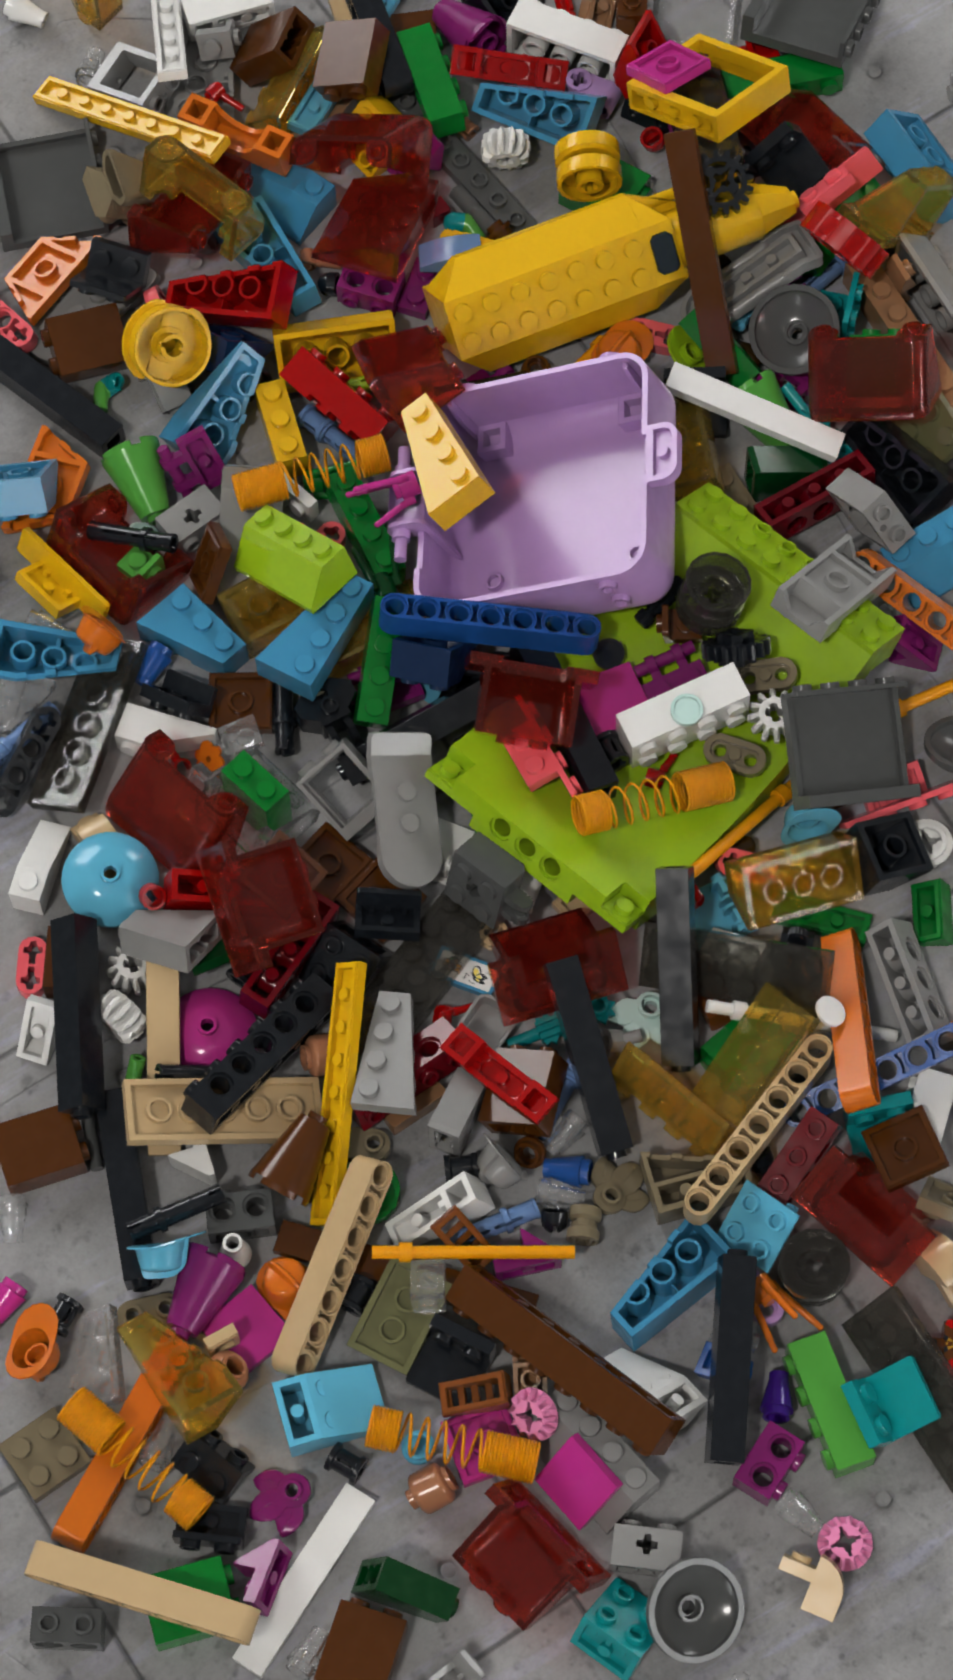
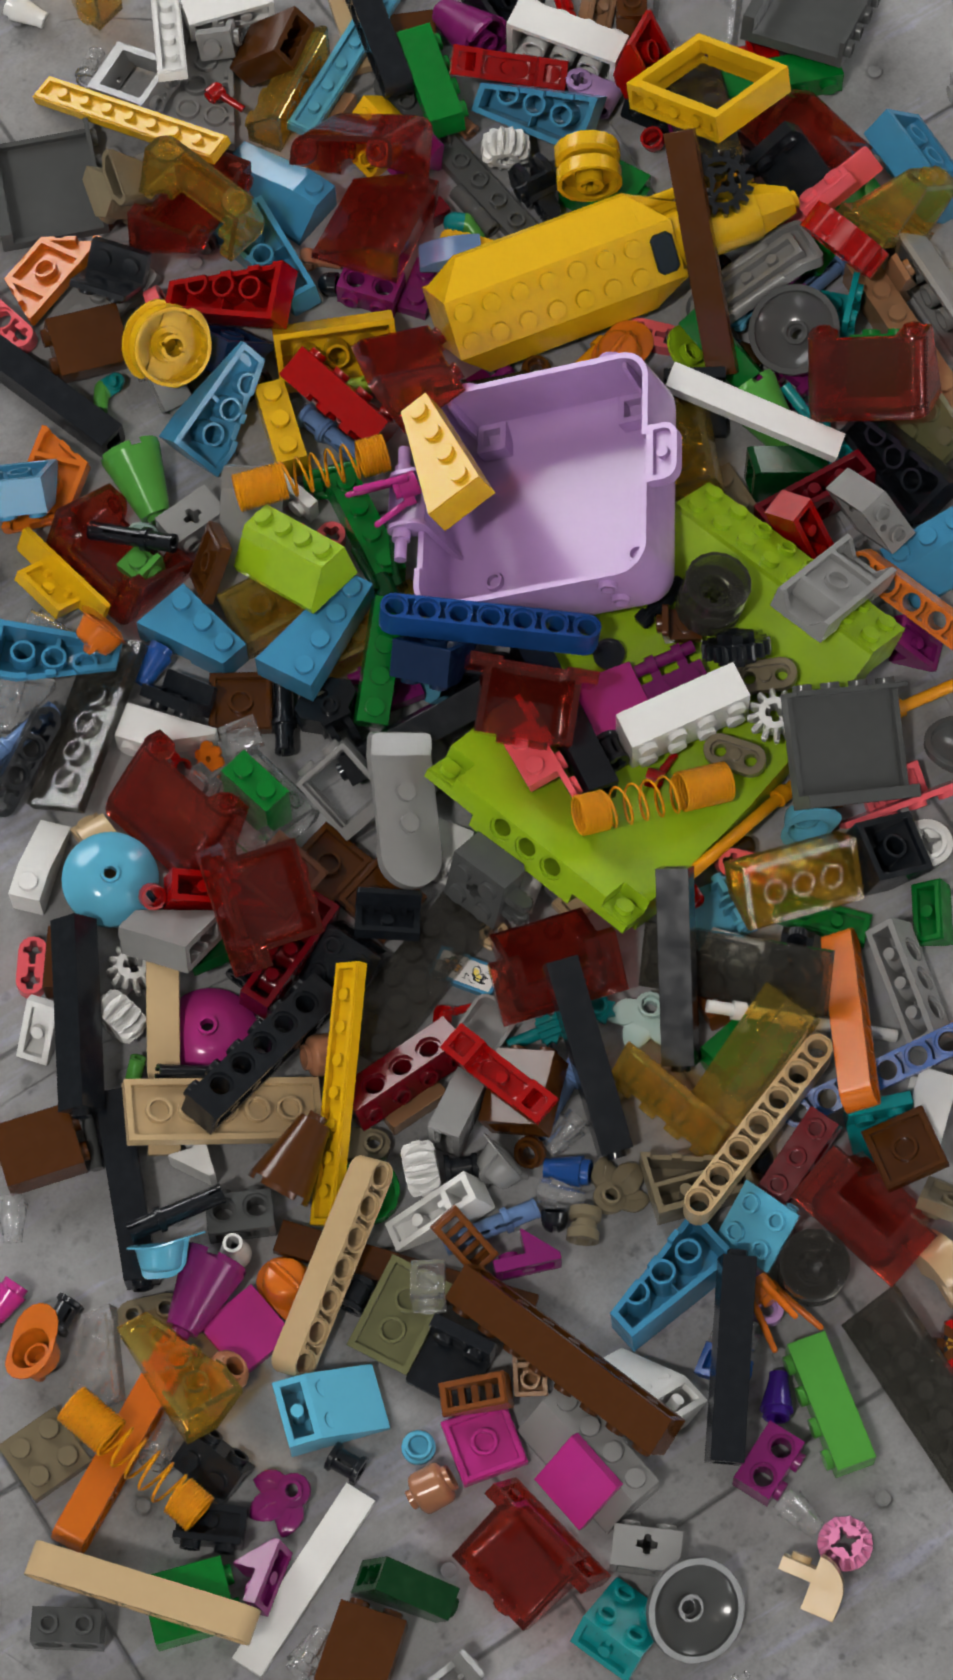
(200, 455): magenta plate -> none
(222, 1340): tan tile -> none
(262, 147): orange arch -> none
(351, 59): brick -> none
(387, 1064): light grey wing -> none
(407, 1251): light orange bar -> none
(421, 1167): none -> white gear
(499, 229): reddish brown plate -> none
(501, 1456): light orange piece -> none
(538, 188): none -> black hinge
(541, 1406): bright pink gear -> none
(615, 1040): light grey piece -> none
(668, 66): dark pink tile -> none
(686, 710): light aqua piece -> none
(799, 522): none -> red brick
(830, 1011): white piece -> none
(891, 1402): teal bracket -> none

